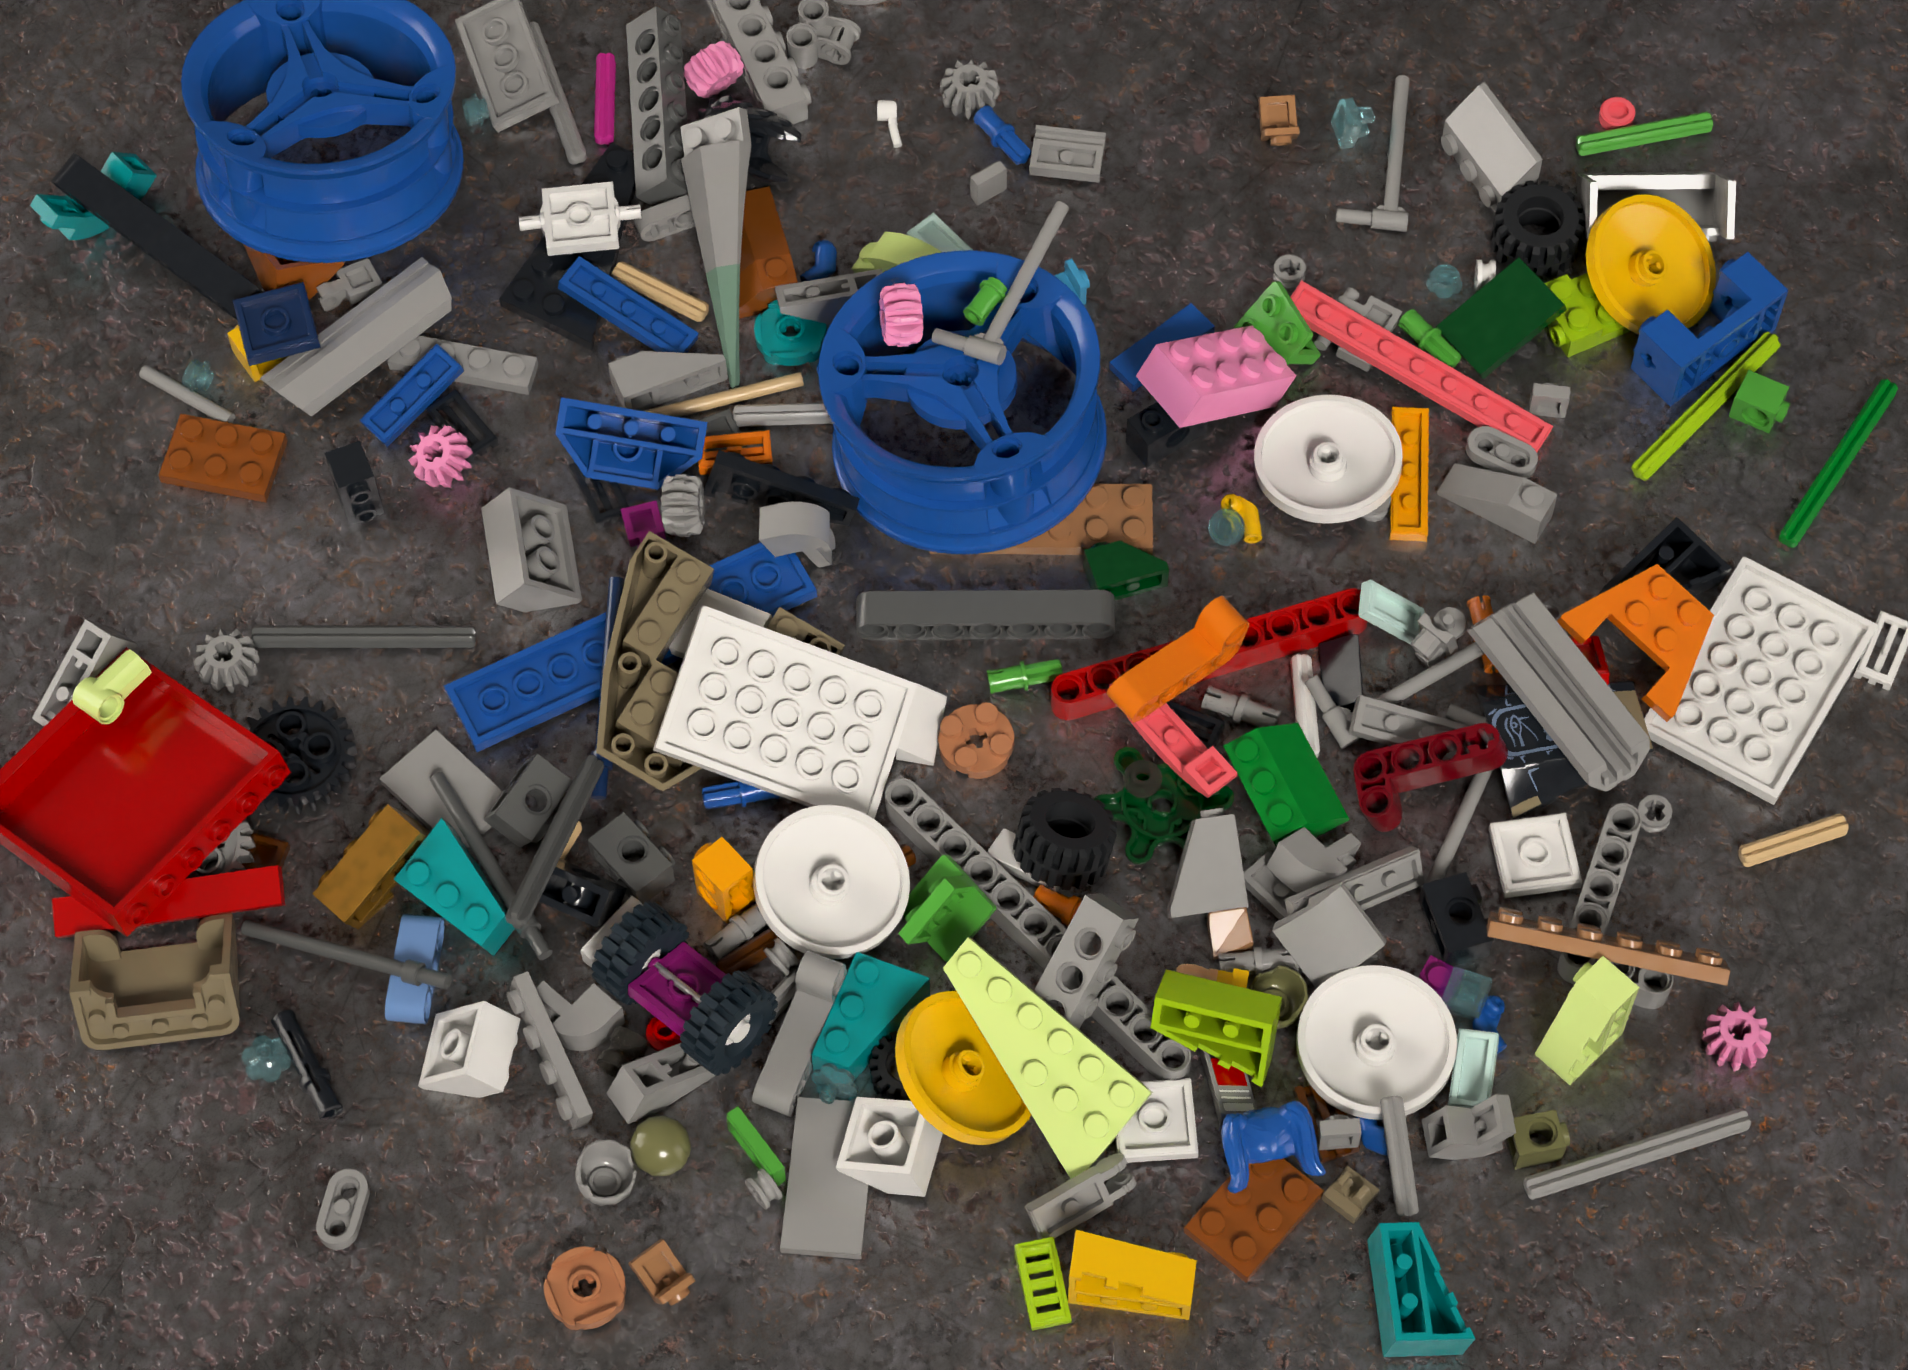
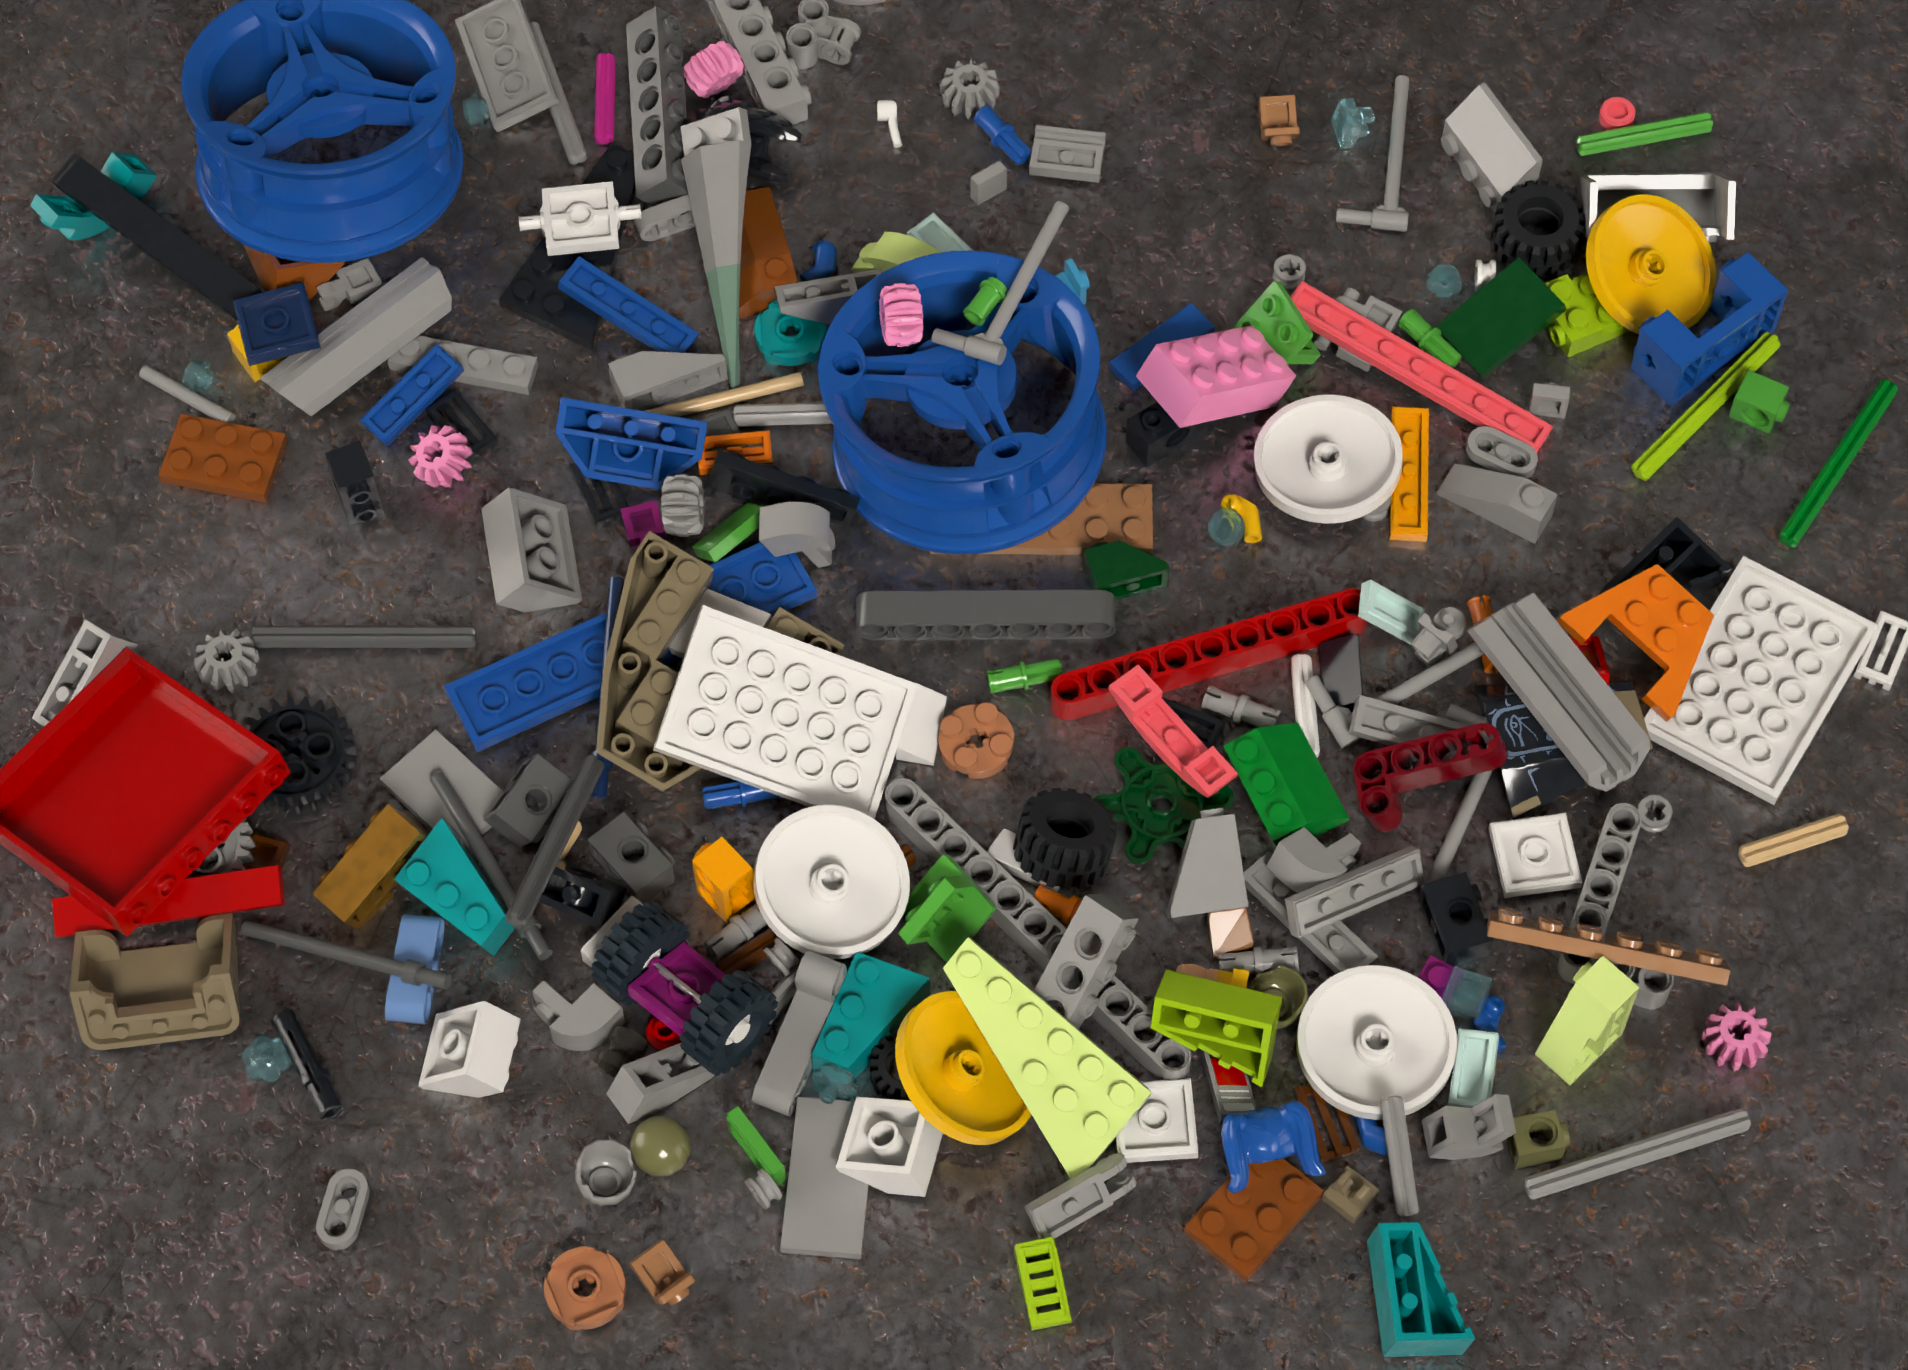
(105, 695): yellowish green piece -> none
(555, 1064): light grey plate -> none
(660, 291): tan axle -> none
(729, 533): none -> bright green tile
(1130, 1277): yellow wedge -> none
(1139, 788): clear smoke plate -> none
(1182, 662): orange beam -> none
(1329, 934): light grey slope -> none
(1338, 1132): light grey plate -> none

